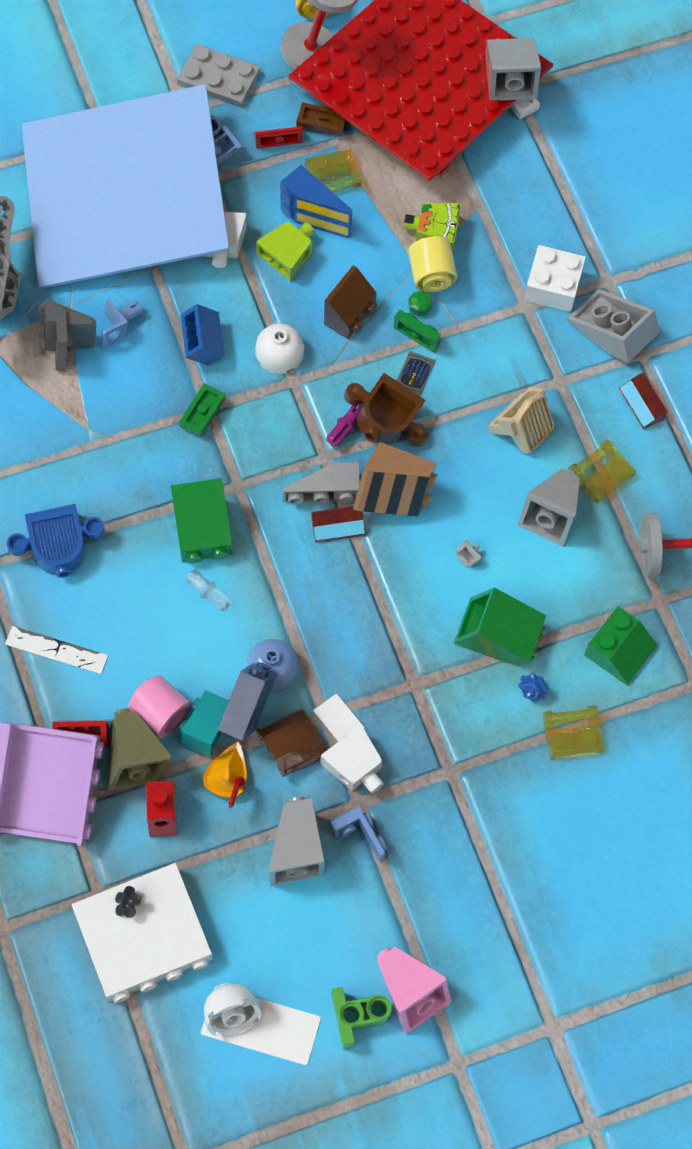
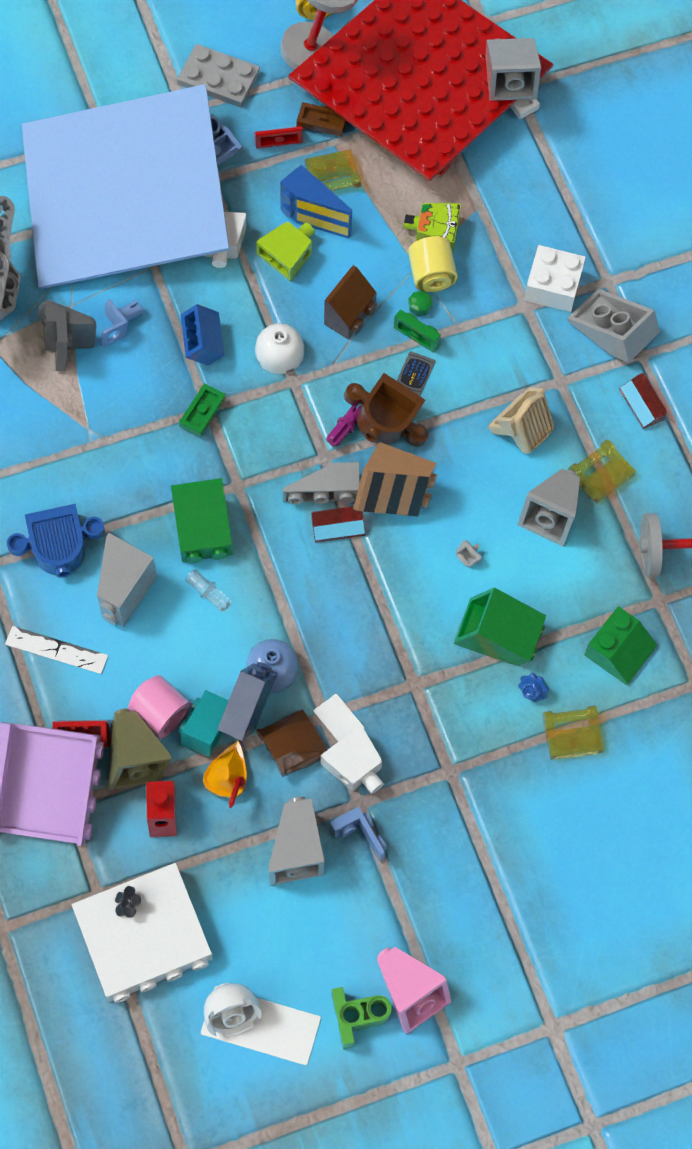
(123, 580): none -> light grey slope

